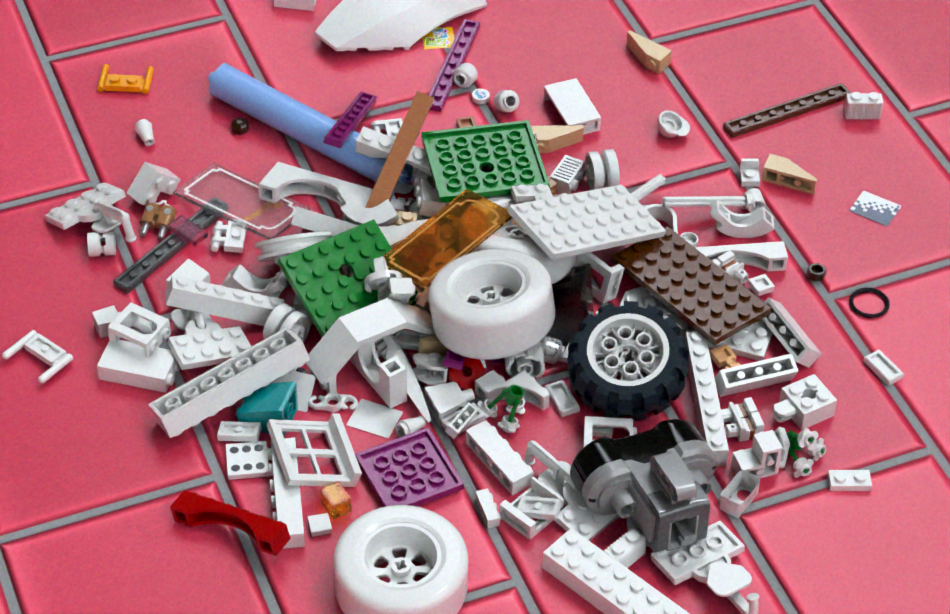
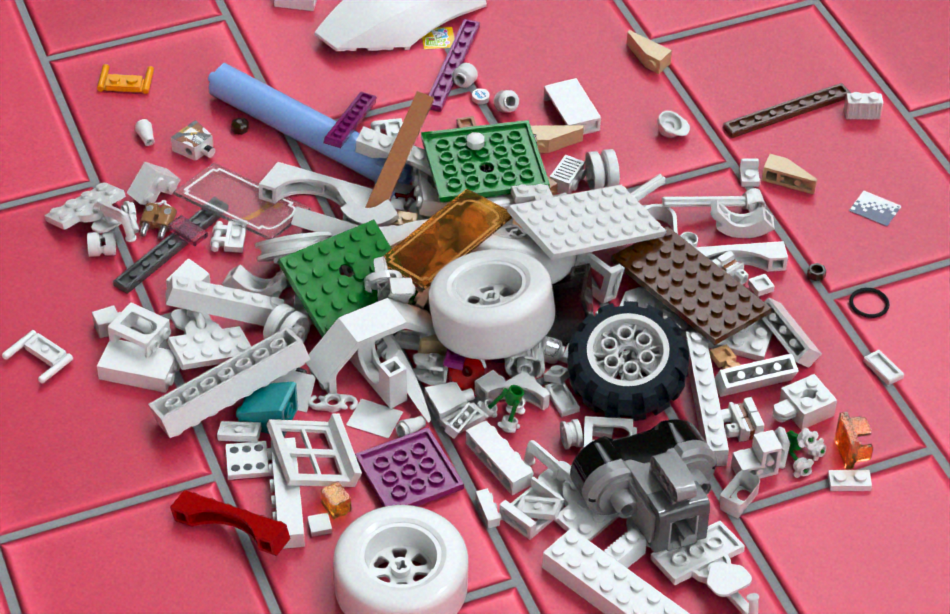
(129, 208): none -> white plate
(193, 142): none -> white torso
(475, 141): none -> white tile
(556, 374): none -> white plate
(571, 434): none -> white wheel
(847, 440): none -> clear orange panel

